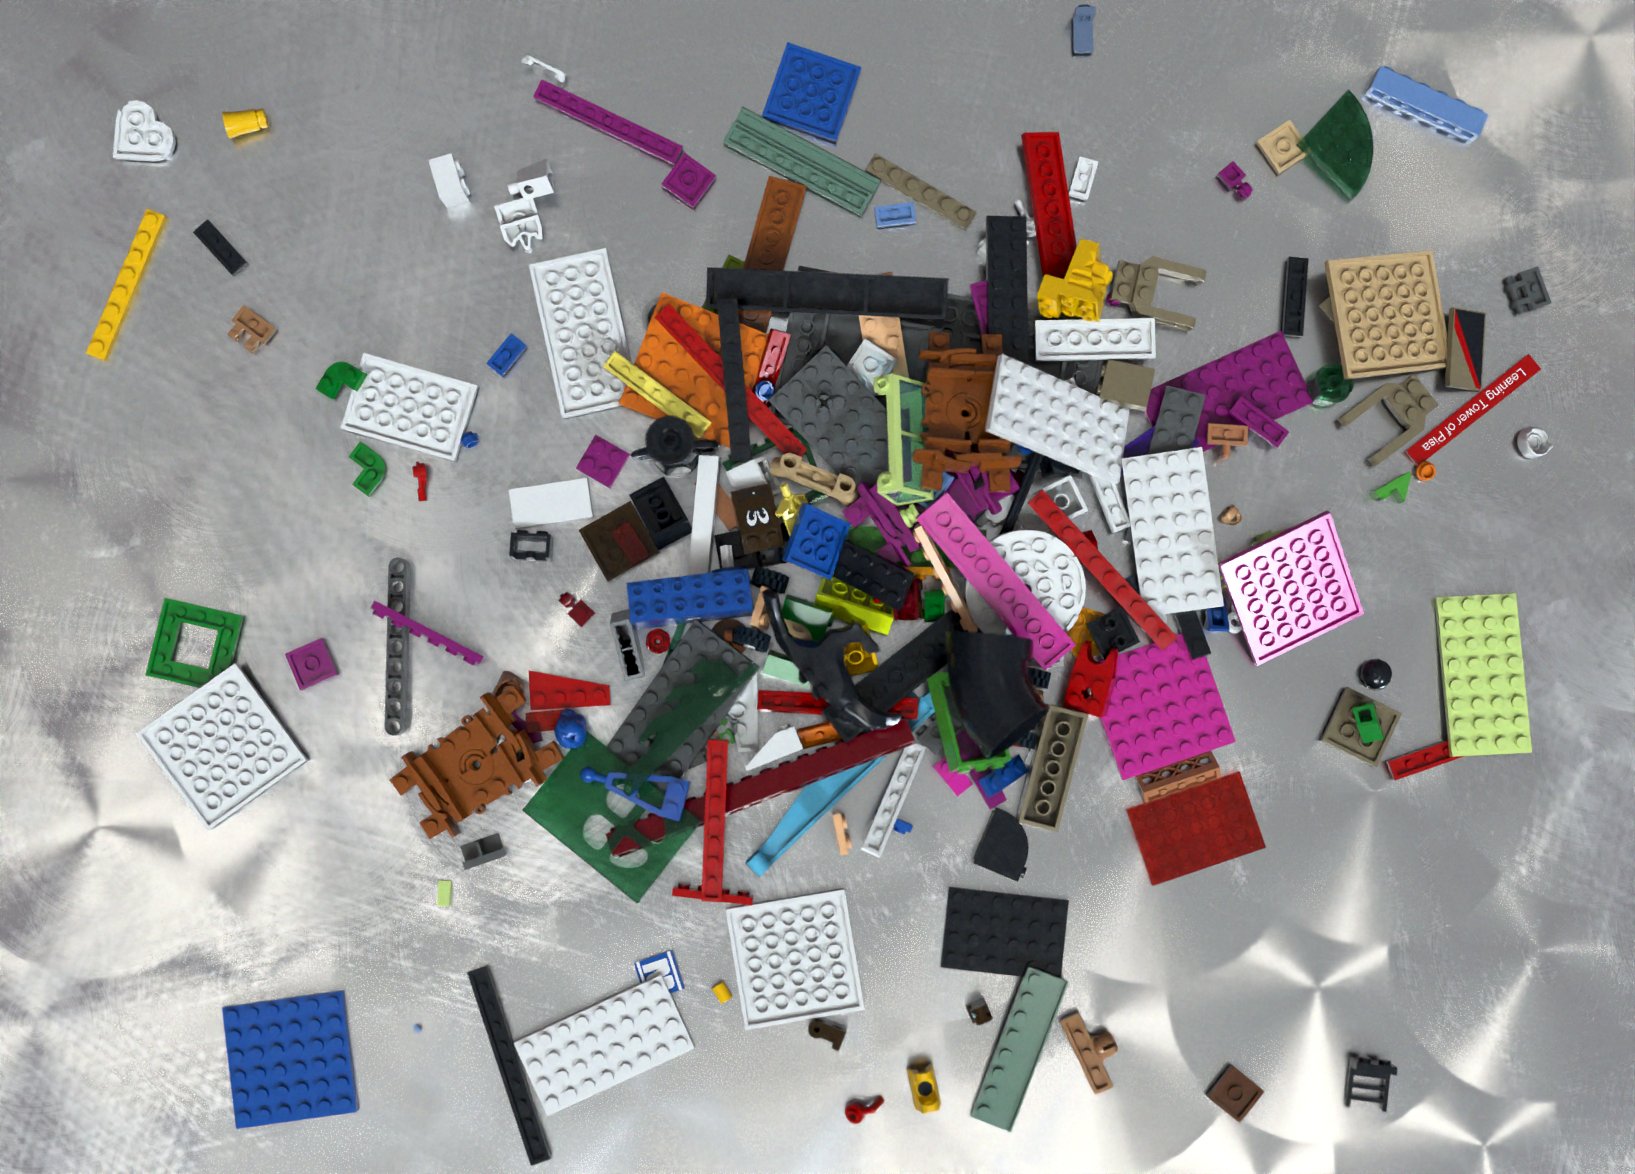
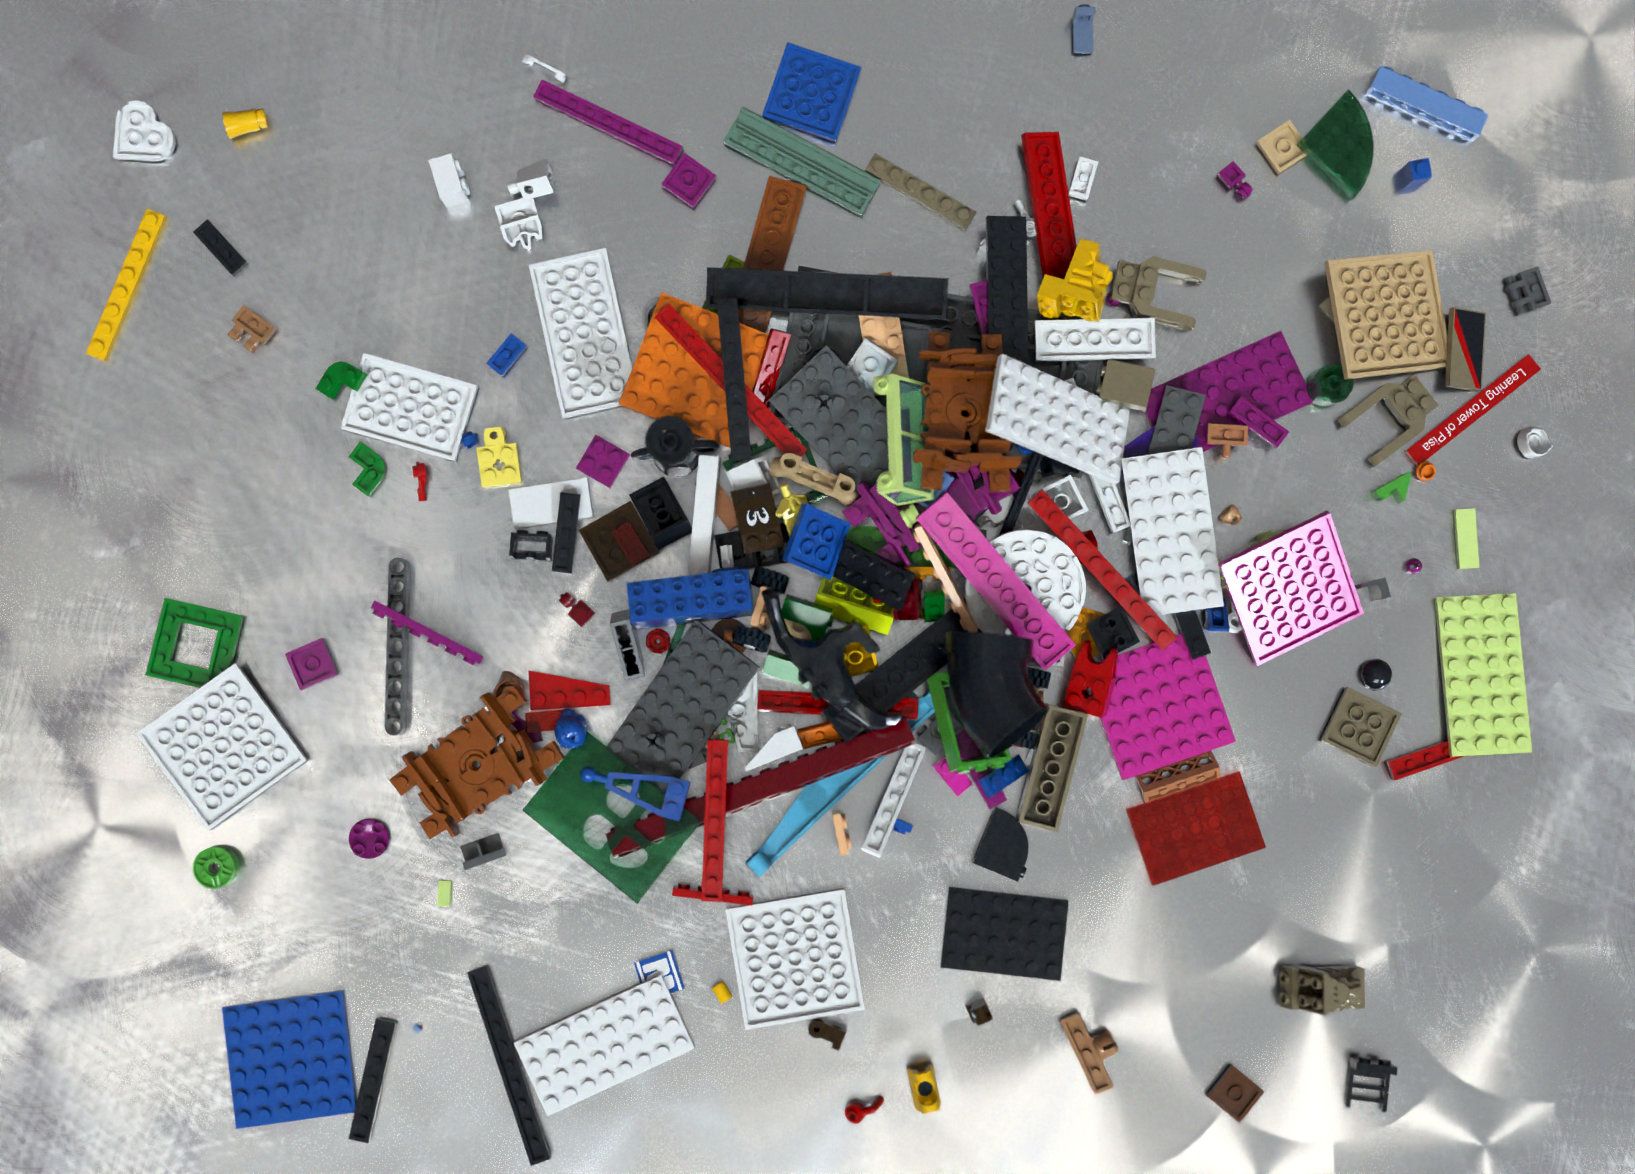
(204, 870): none -> bright green wheel
(368, 838): none -> magenta dish
(372, 1080): none -> black plate
(494, 450): none -> light yellow plate
(566, 532): none -> black tile
(655, 393): light yellow tile -> none
(690, 713): clear green animal -> none
(764, 390): blue plate -> none
(895, 215): medium blue plate -> none
(1019, 1048): sand green plate -> none
(1295, 296): black plate -> none
(1322, 988): none -> dark tan brick
(1368, 721): green slope -> none
(1377, 588): none -> dark grey panel
(1411, 562): none -> magenta hinge
(1417, 172): none -> blue brick
(1466, 538): none -> yellowish green tile

